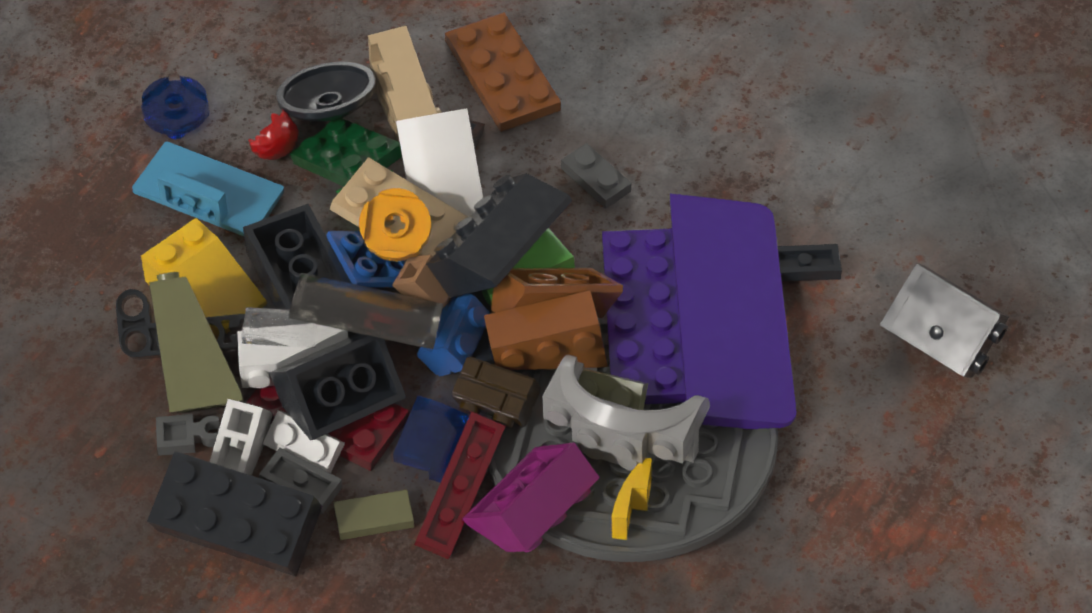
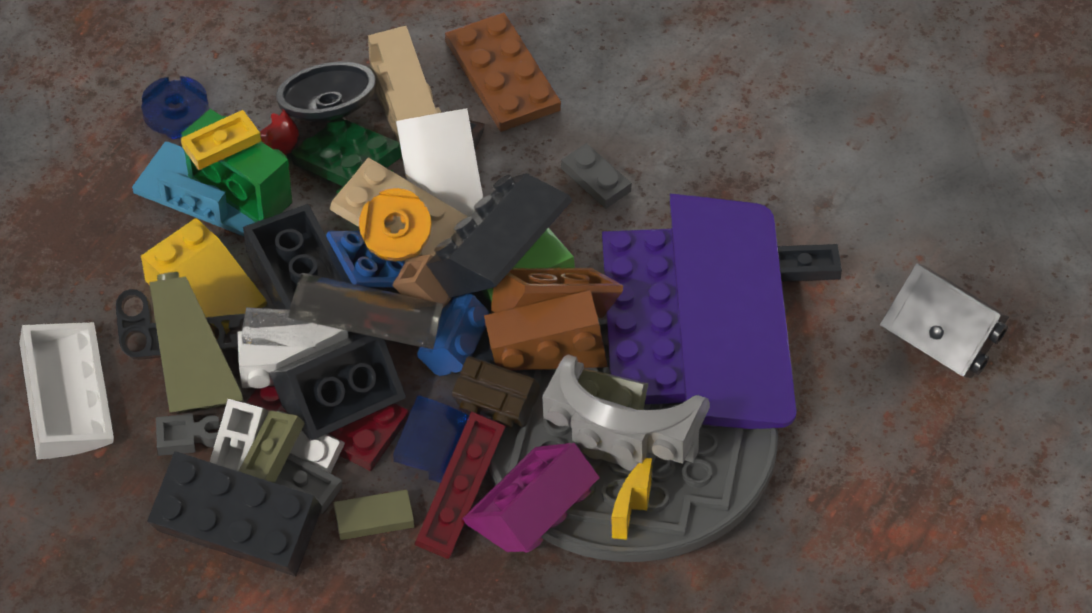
(65, 389): none -> white slope
(220, 139): none -> yellow plate
(252, 179): none -> green brick
(272, 446): none -> olive plate

